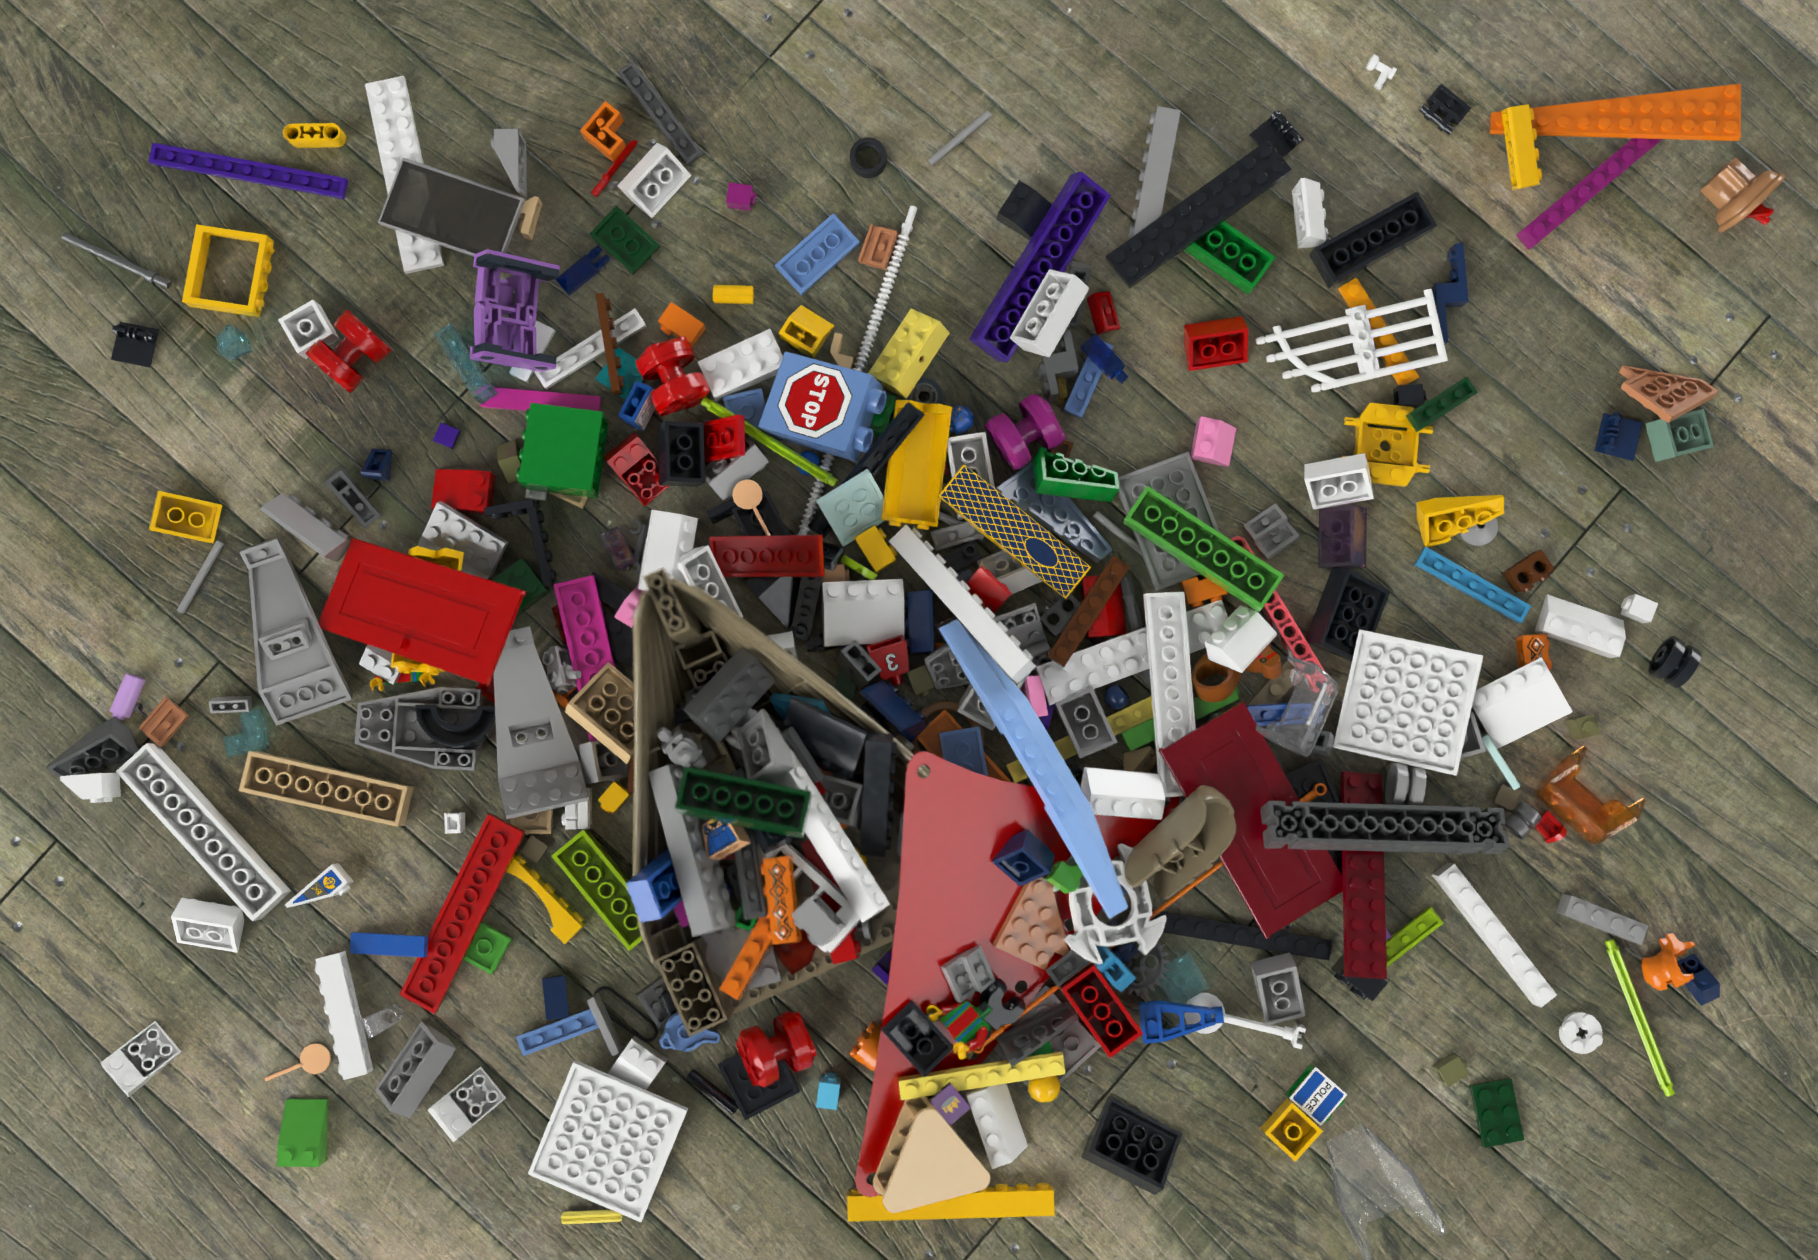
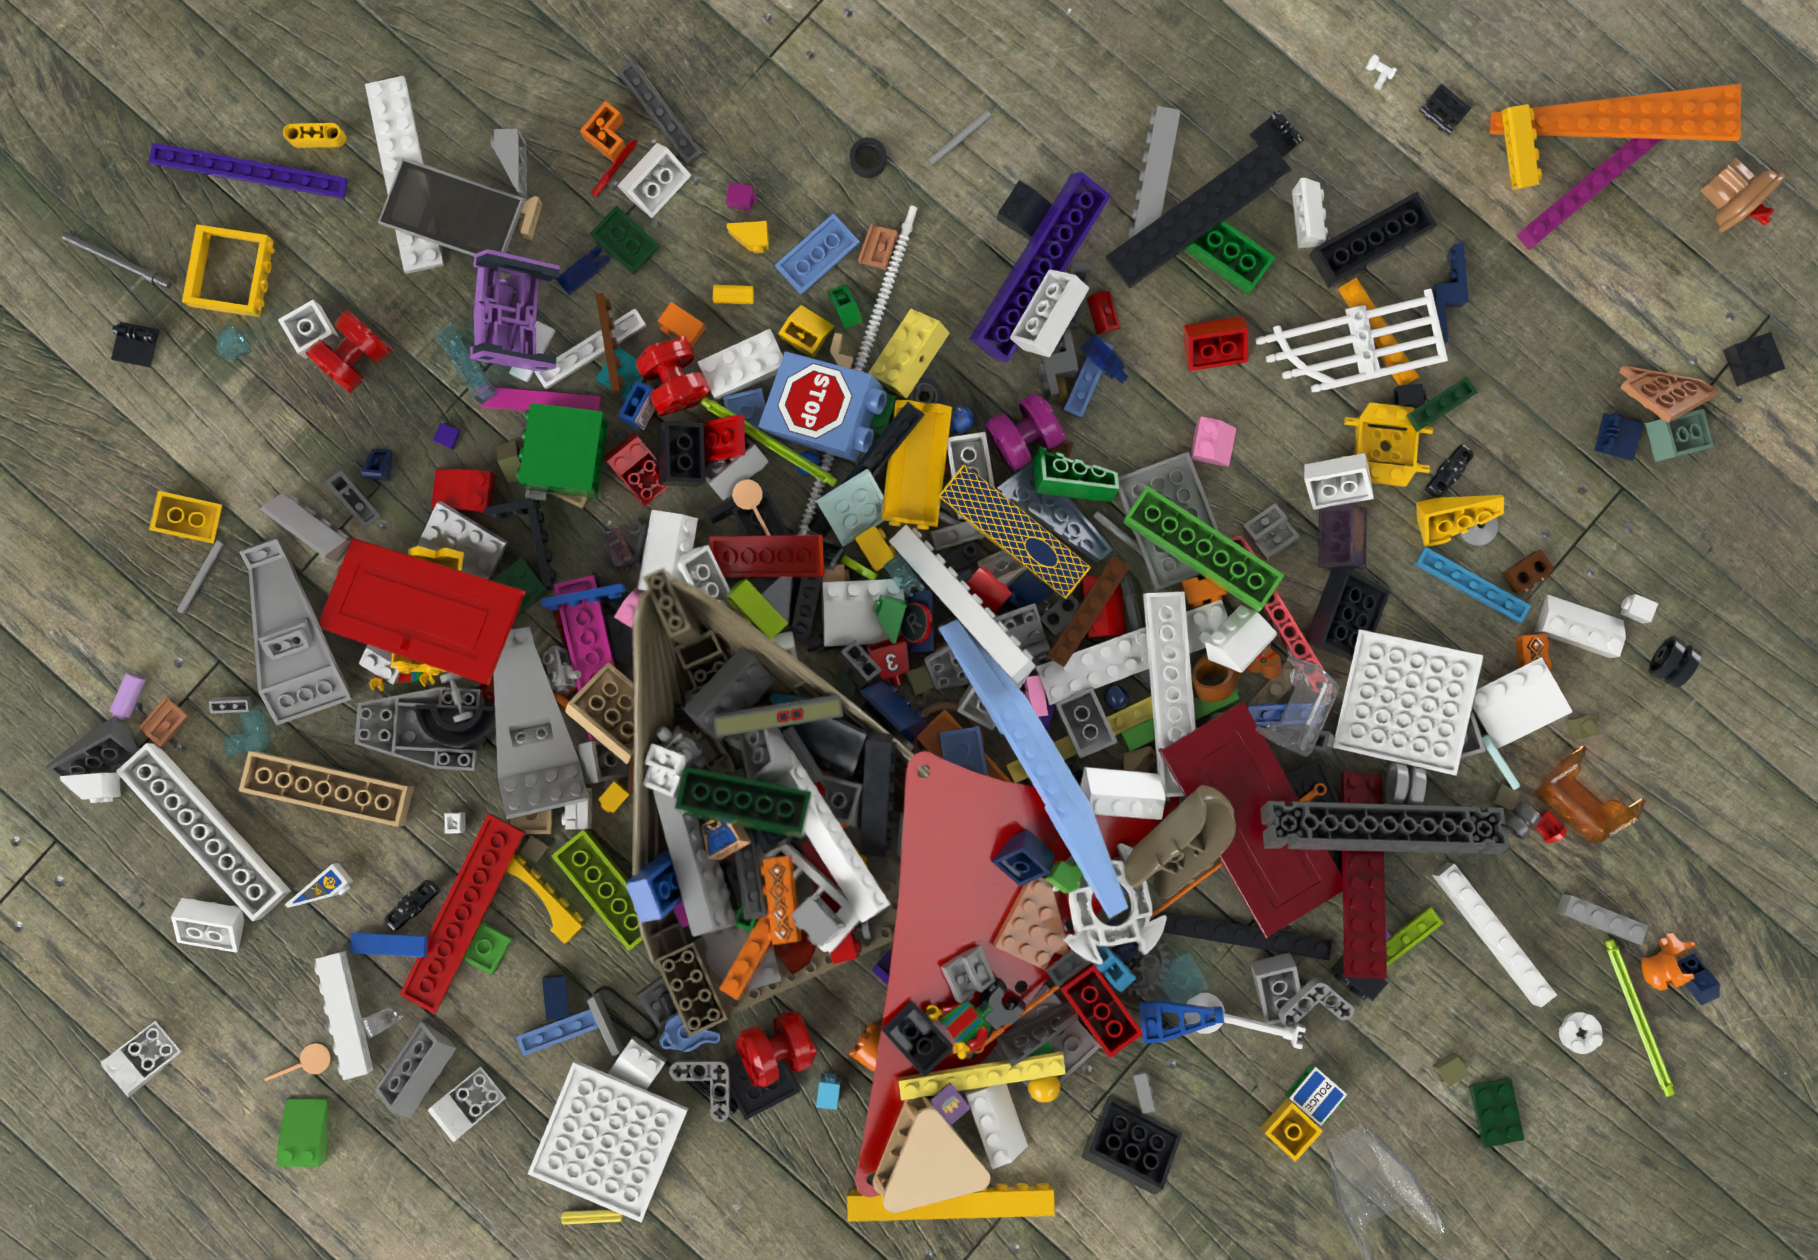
(411, 905): none -> black piece
(450, 677): none -> light grey wheel
(575, 599): none -> blue plate
(664, 770): none -> white slope
(710, 1075): none -> light grey beam
(751, 235): none -> yellow slope
(755, 608): none -> lime slope
(777, 715): none -> tile
(845, 306): none -> green slope
(890, 614): none -> green slope
(903, 574): none -> clear light blue hinge
(916, 623): none -> tile
(1026, 591): none -> dark blue hinge
(1144, 1092): none -> light grey piece
(1317, 996): none -> light grey beam
(1449, 471): none -> black piece
(1754, 359): none -> black brick

